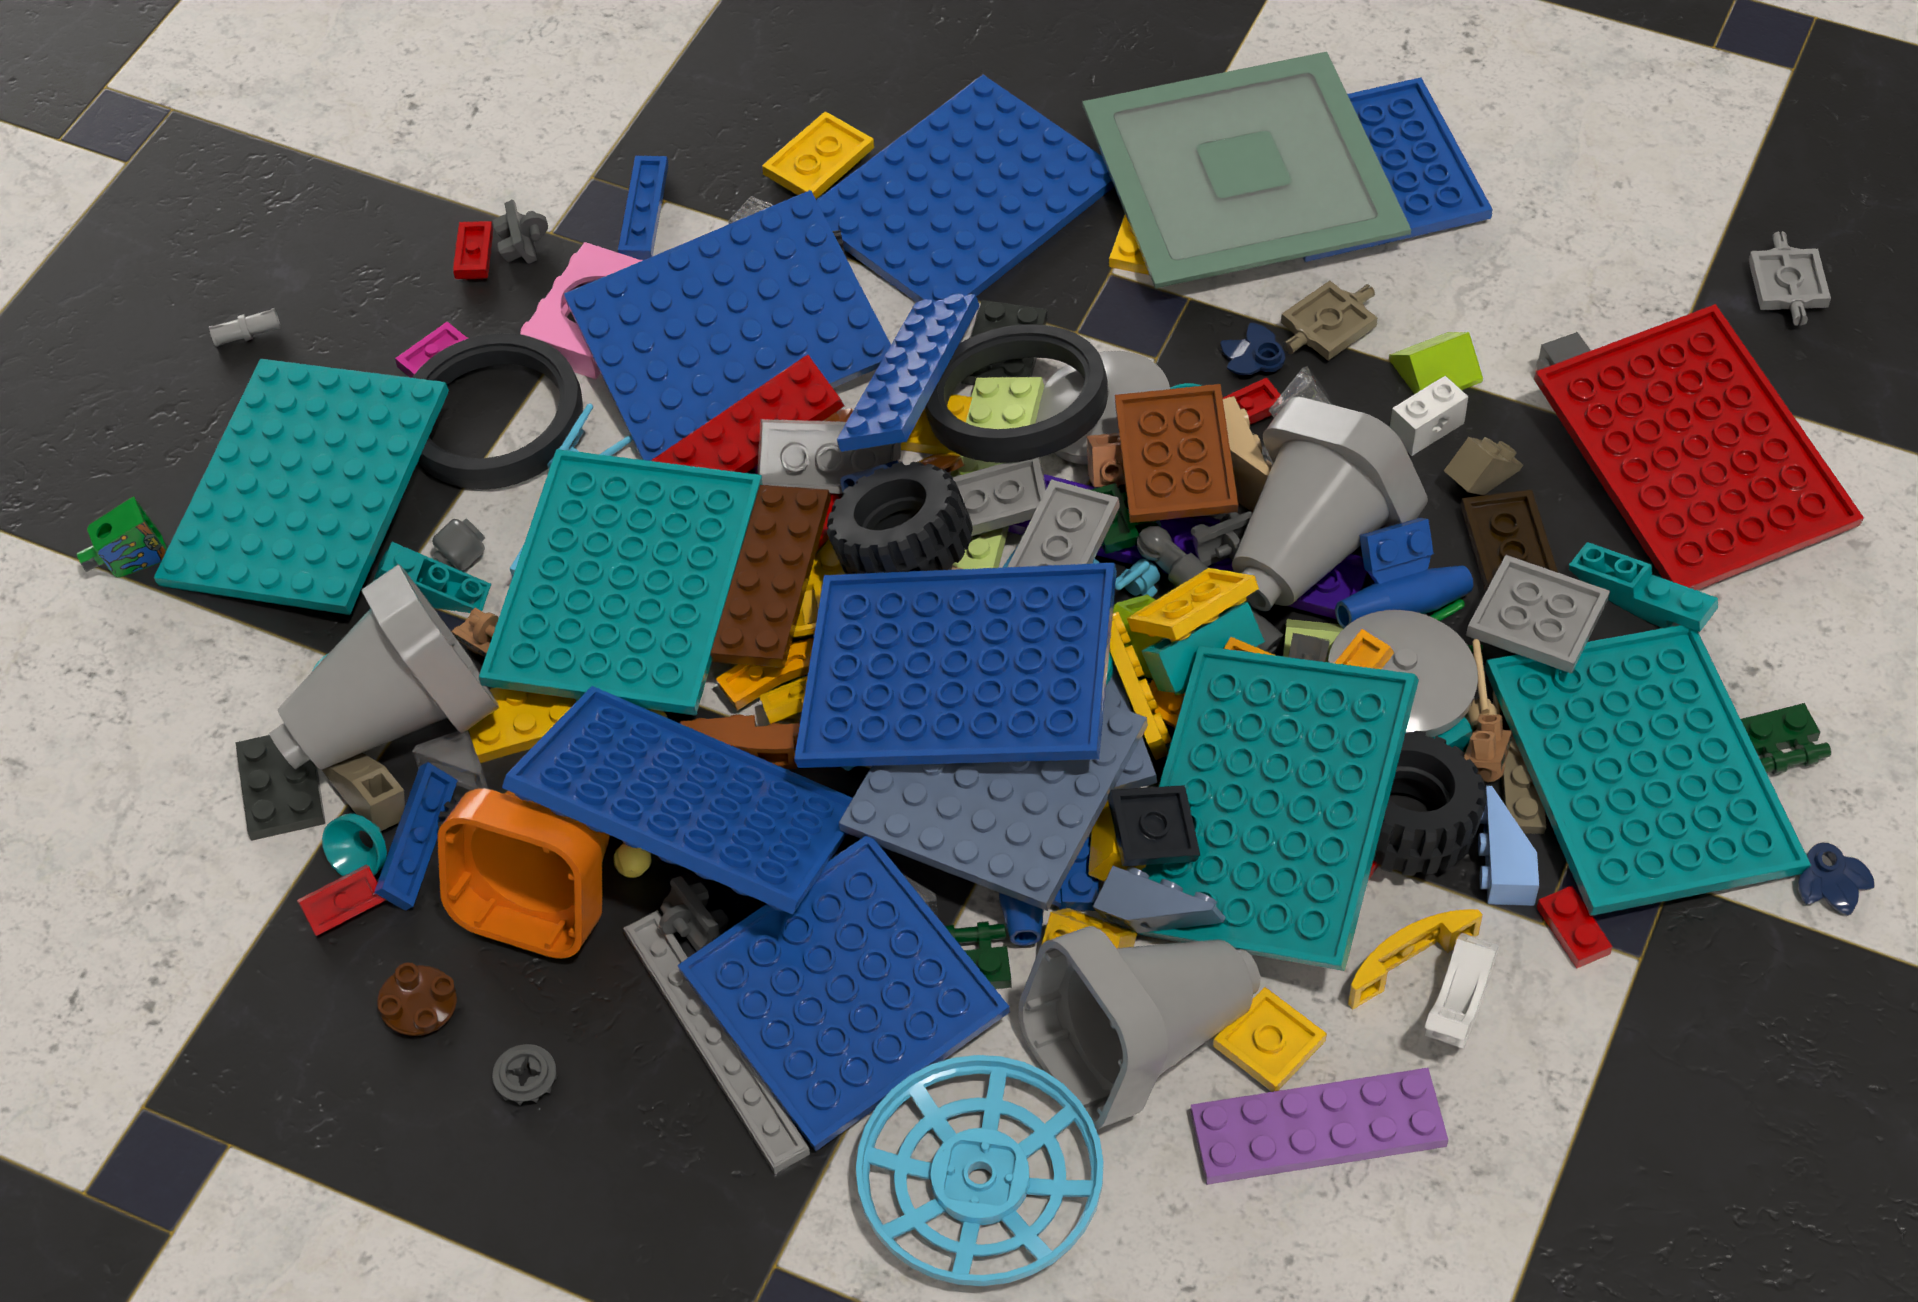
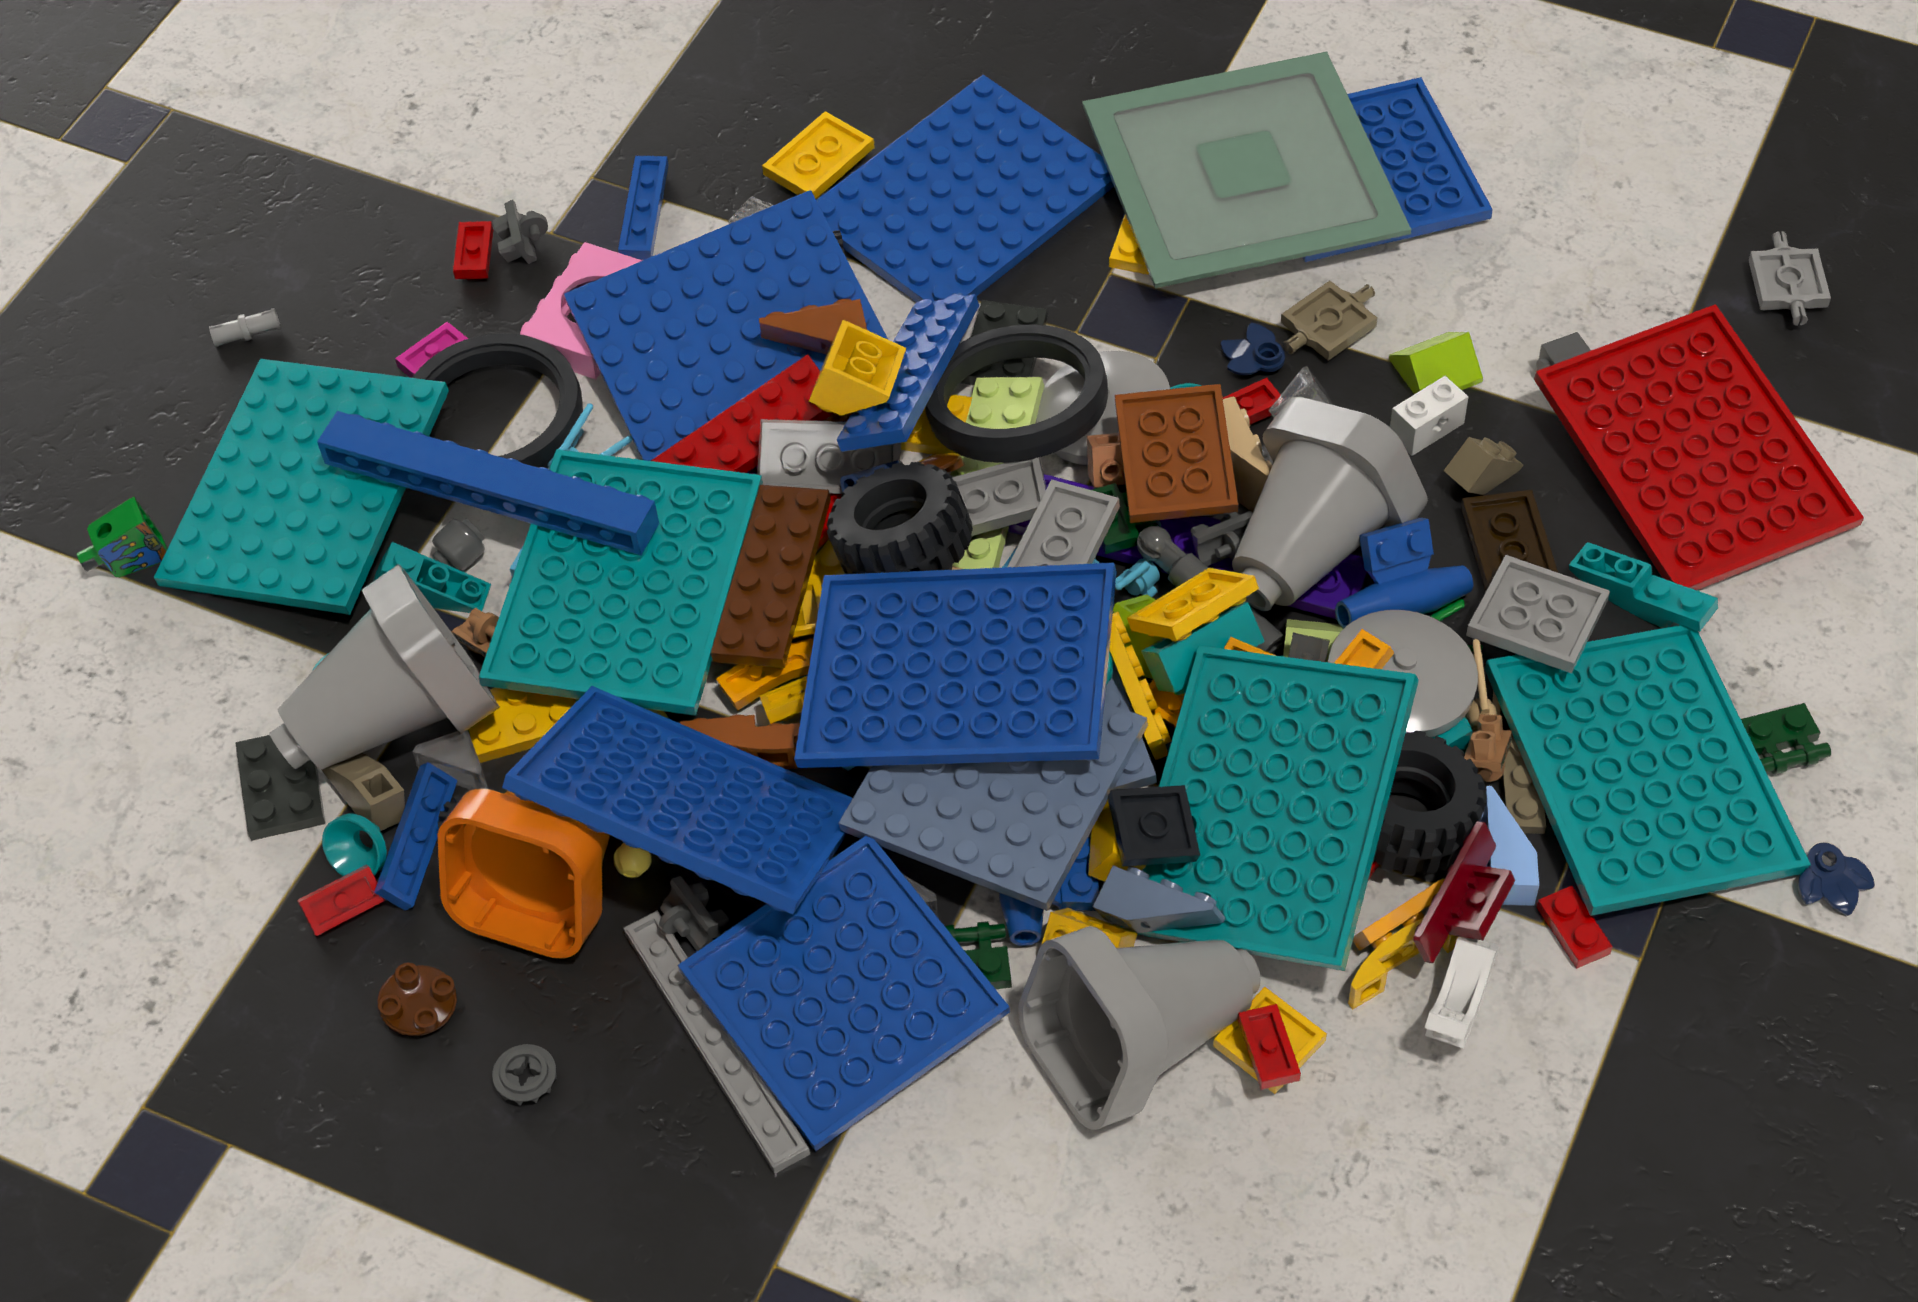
(489, 482): none -> blue brick
(812, 325): none -> dark orange slope
(857, 371): none -> yellow slope
(979, 1149): medium azure dish -> none
(1269, 1046): none -> red plate
(1318, 1126): medium lavender plate -> none
(1404, 914): none -> light orange plate
(1467, 897): none -> dark red bracket

